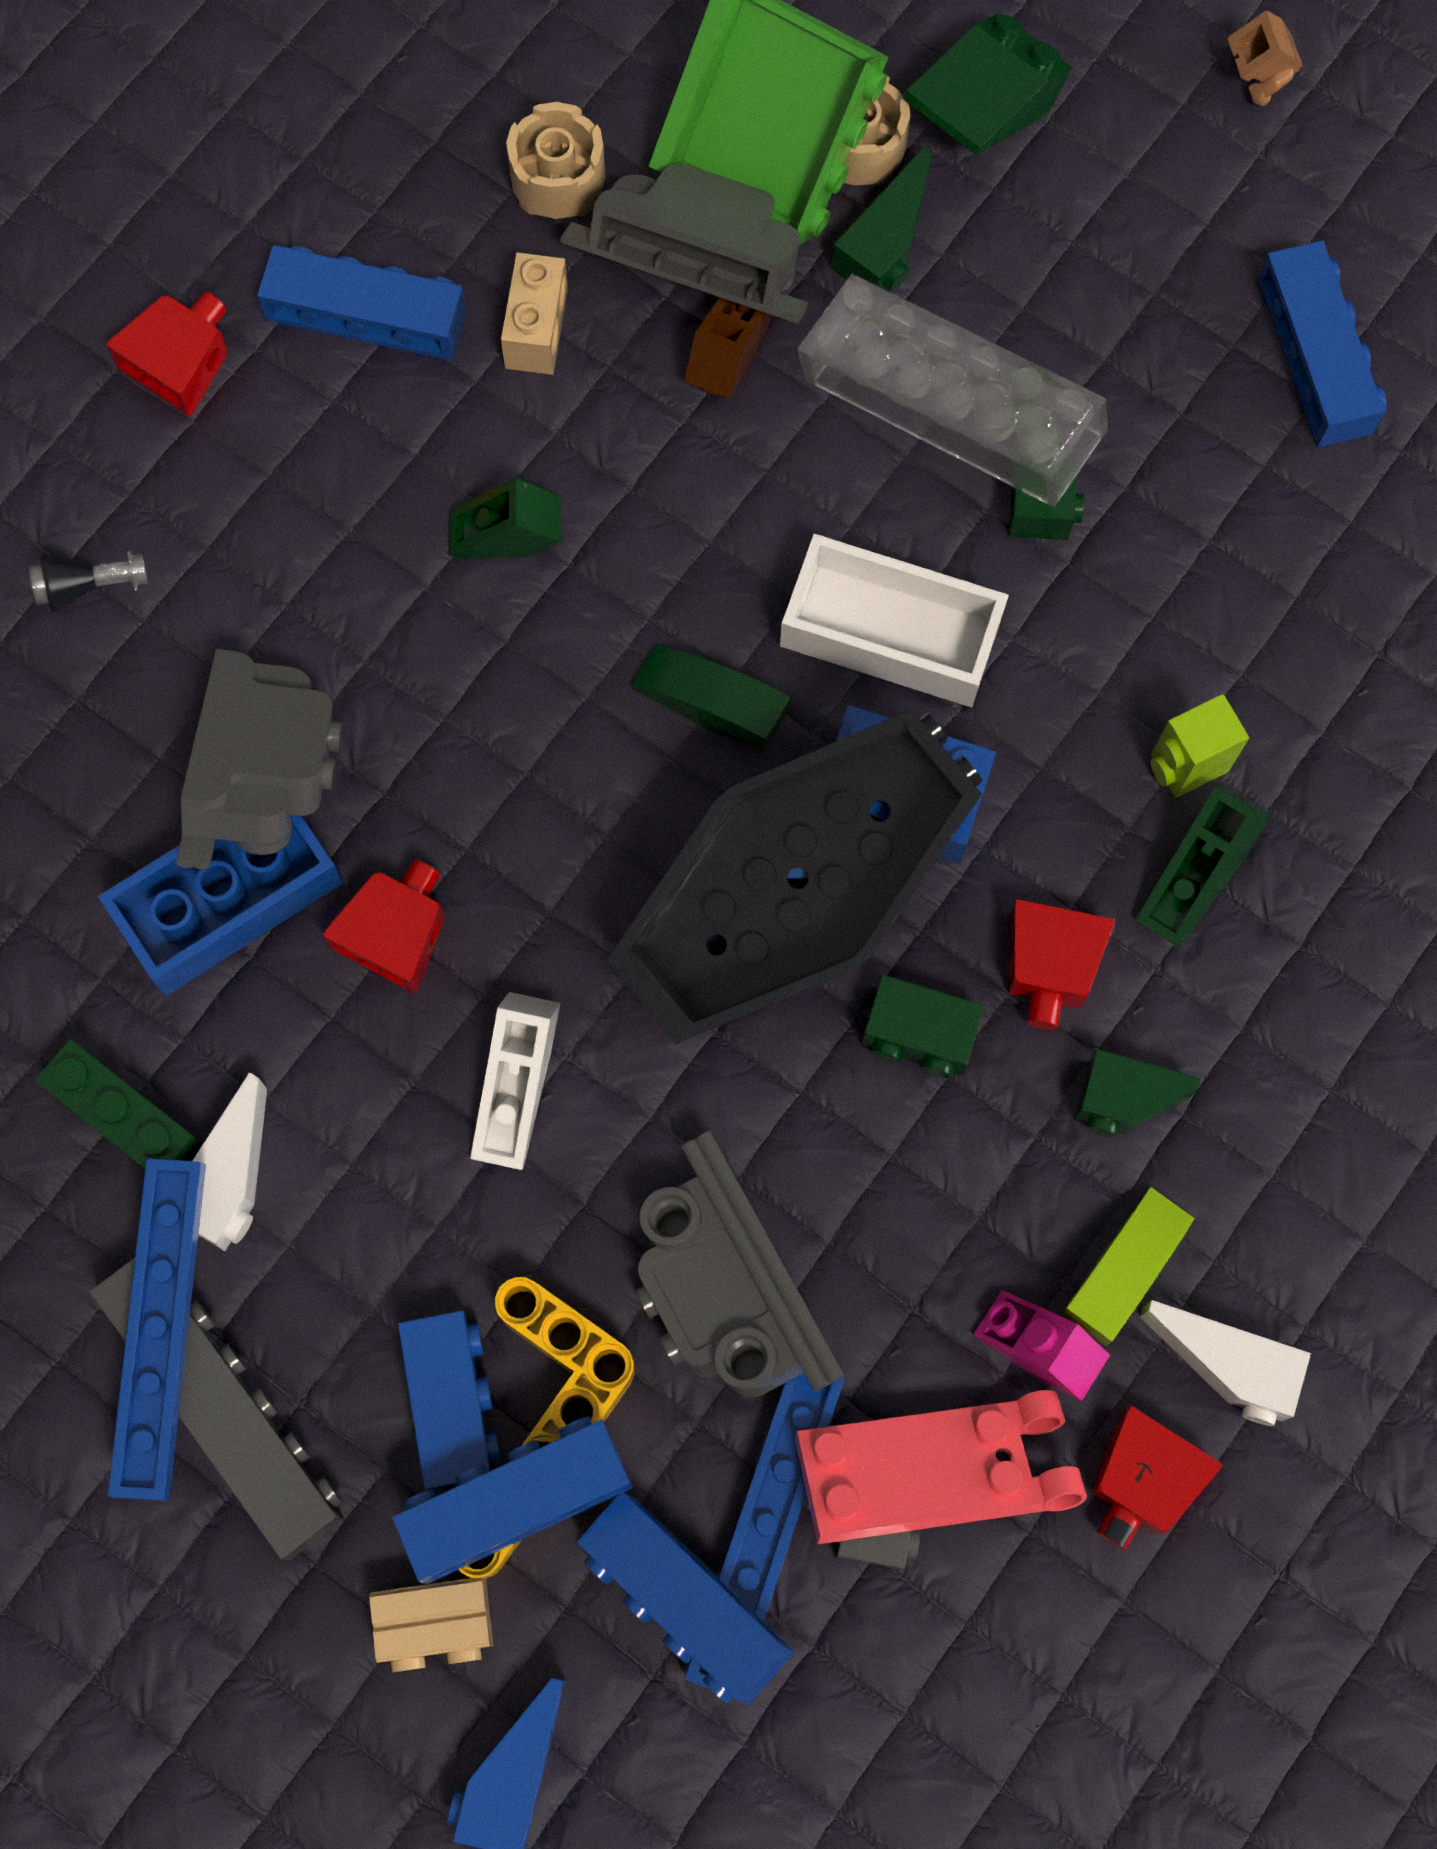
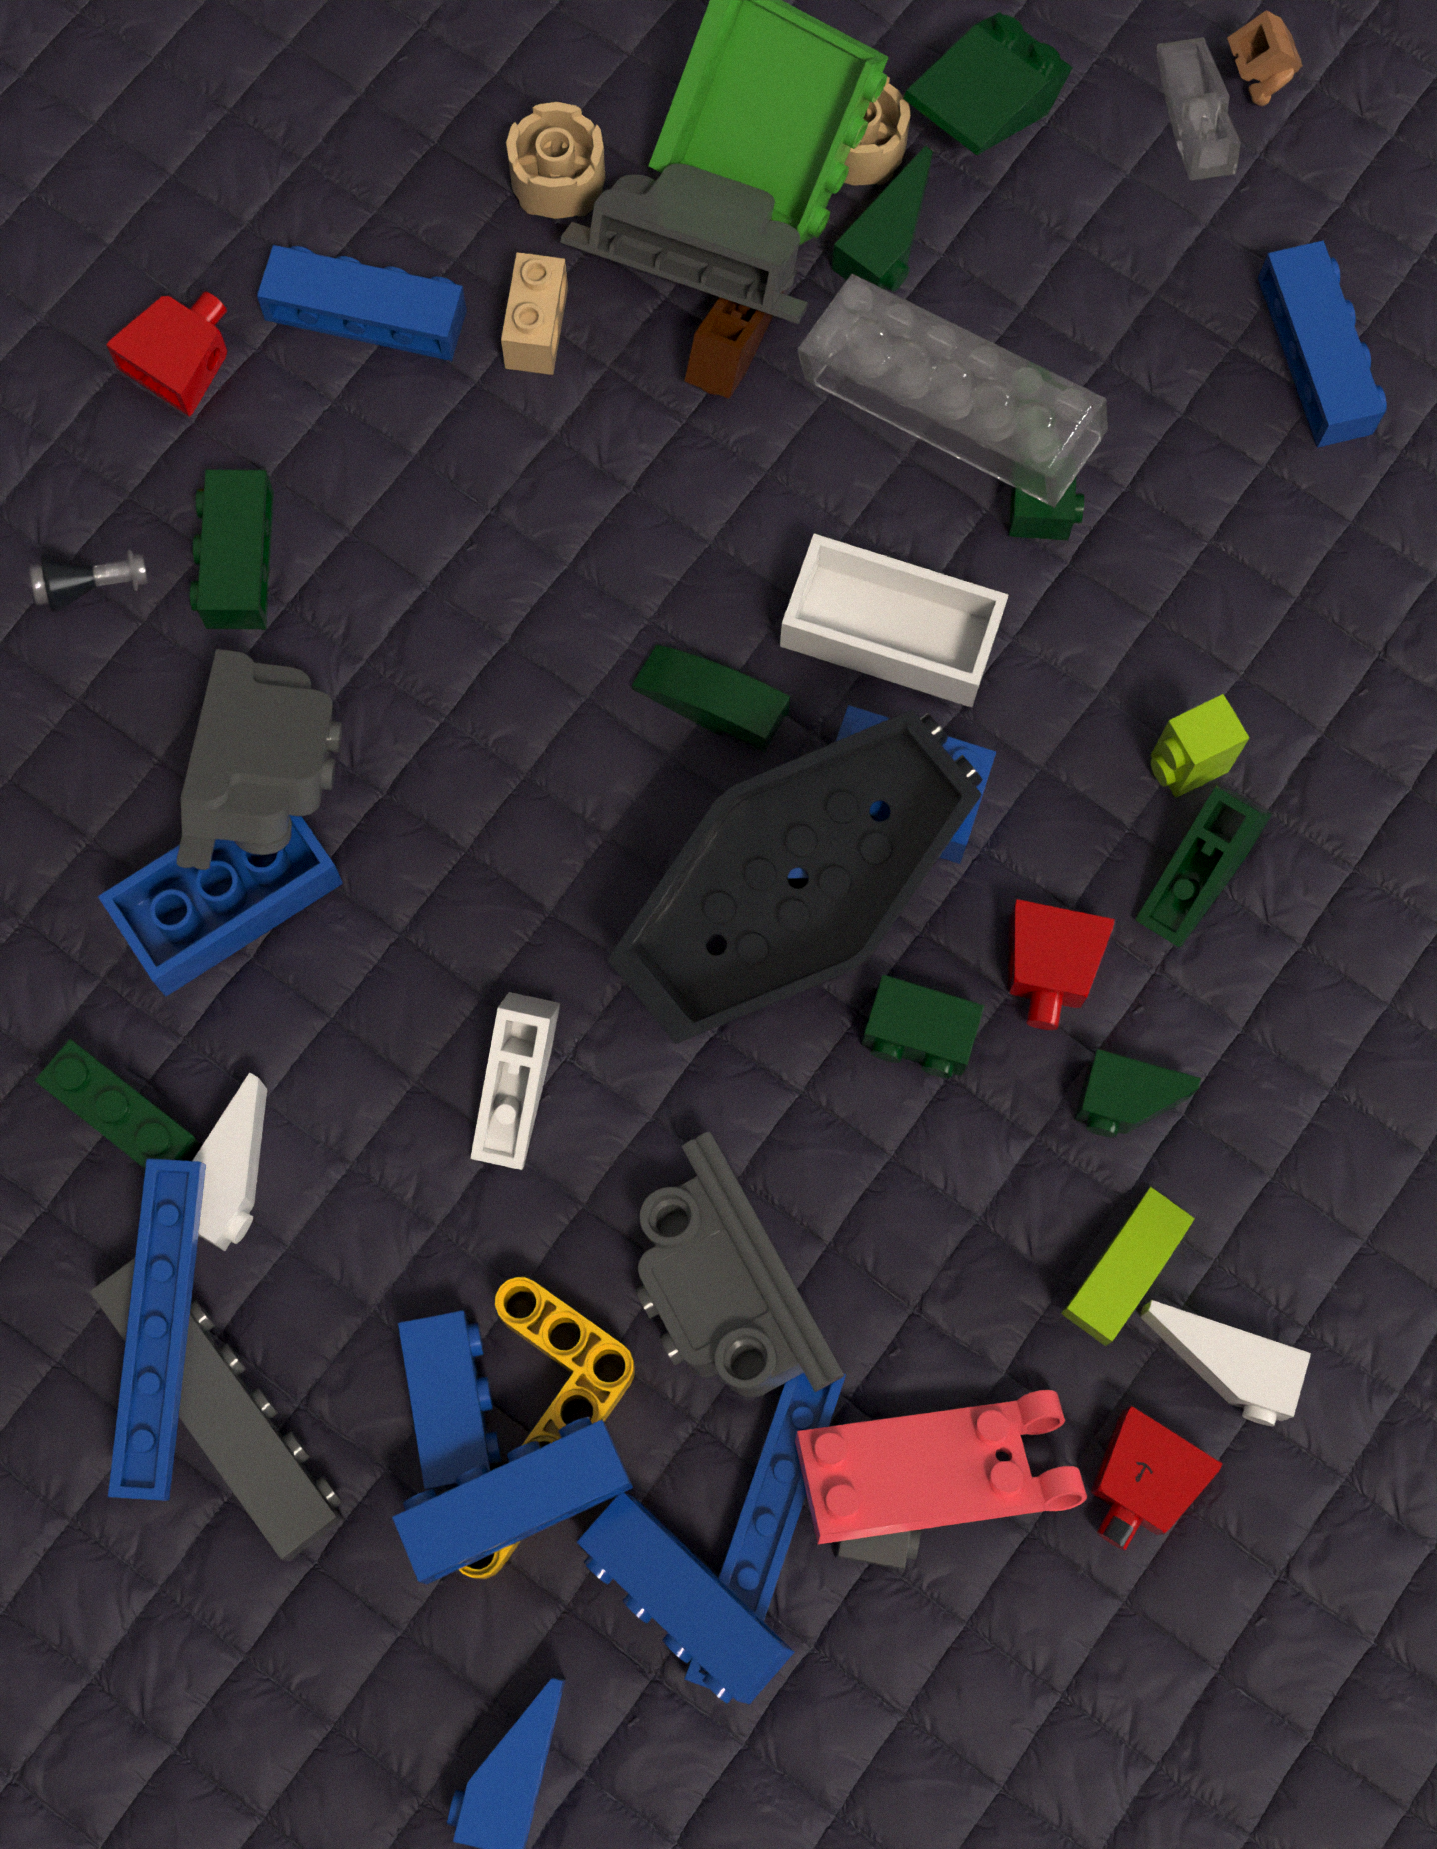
(233, 549): none -> dark green brick
(391, 926): red torso -> none
(431, 1621): tan brick -> none
(506, 522): dark green slope -> none
(1043, 1344): dark pink slope -> none
(1198, 109): none -> clear slope

